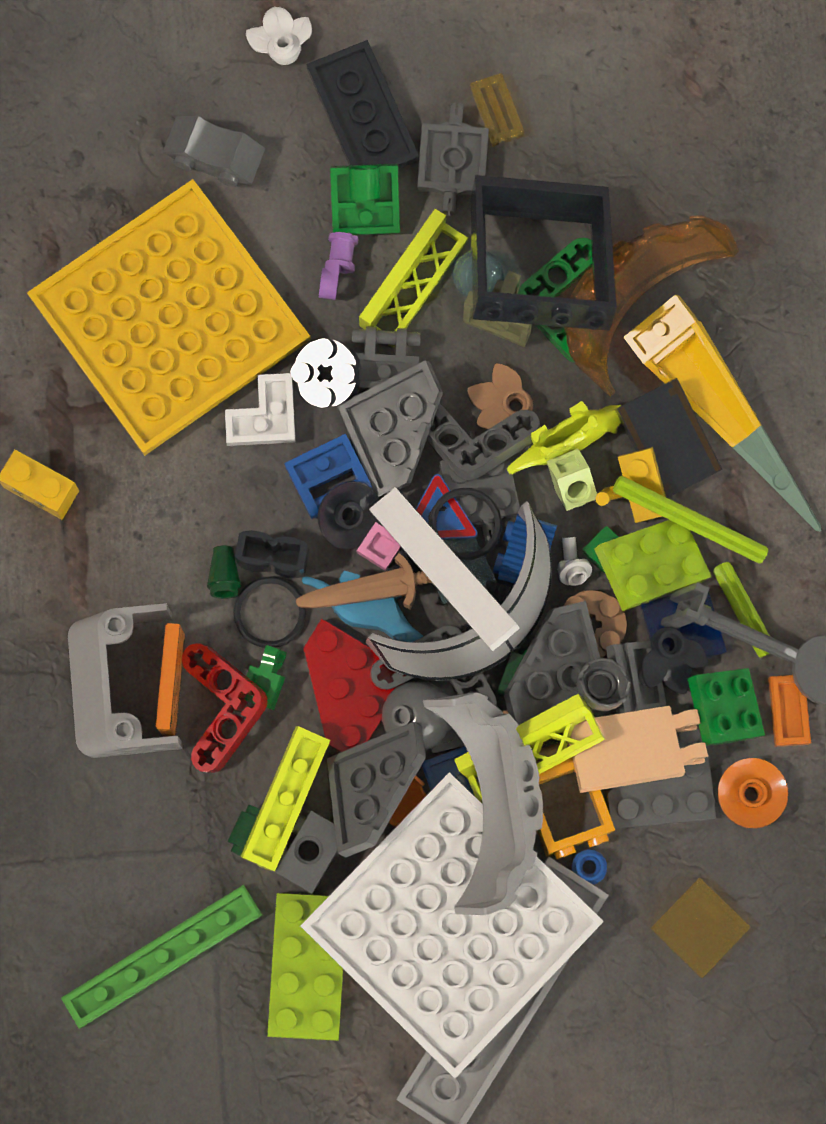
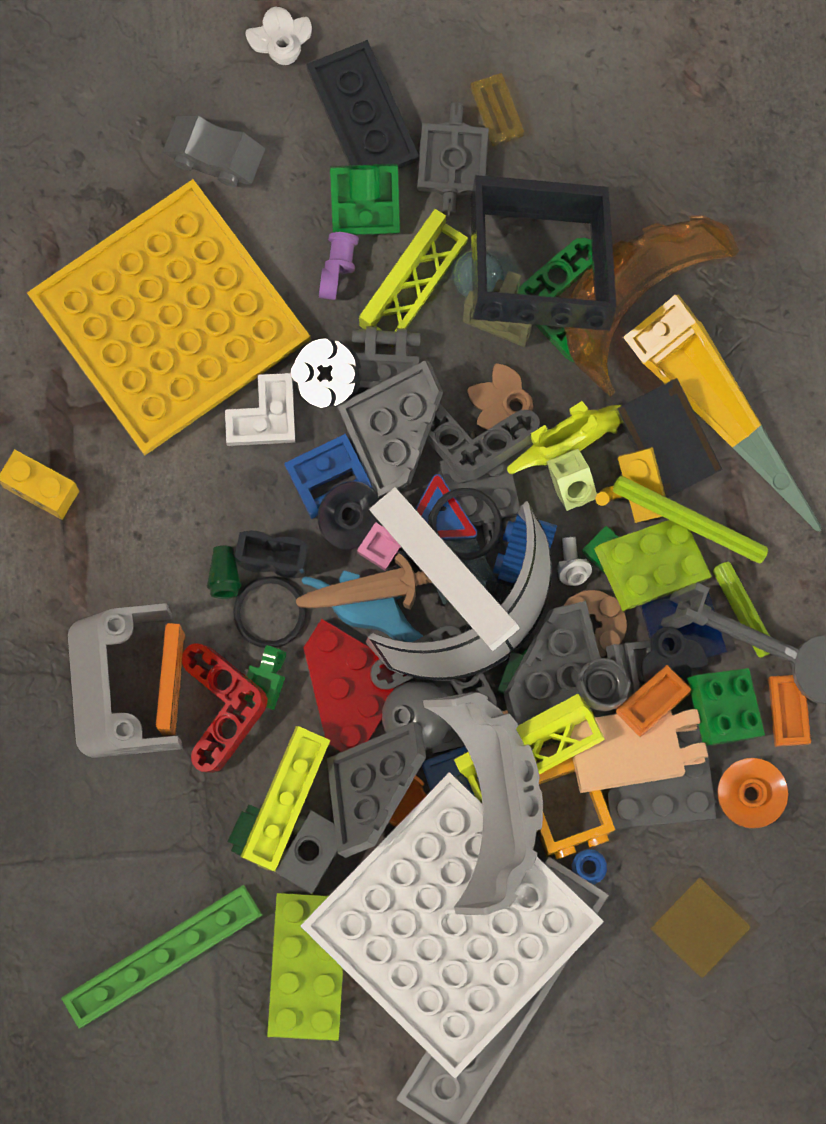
(653, 701): none -> orange tile

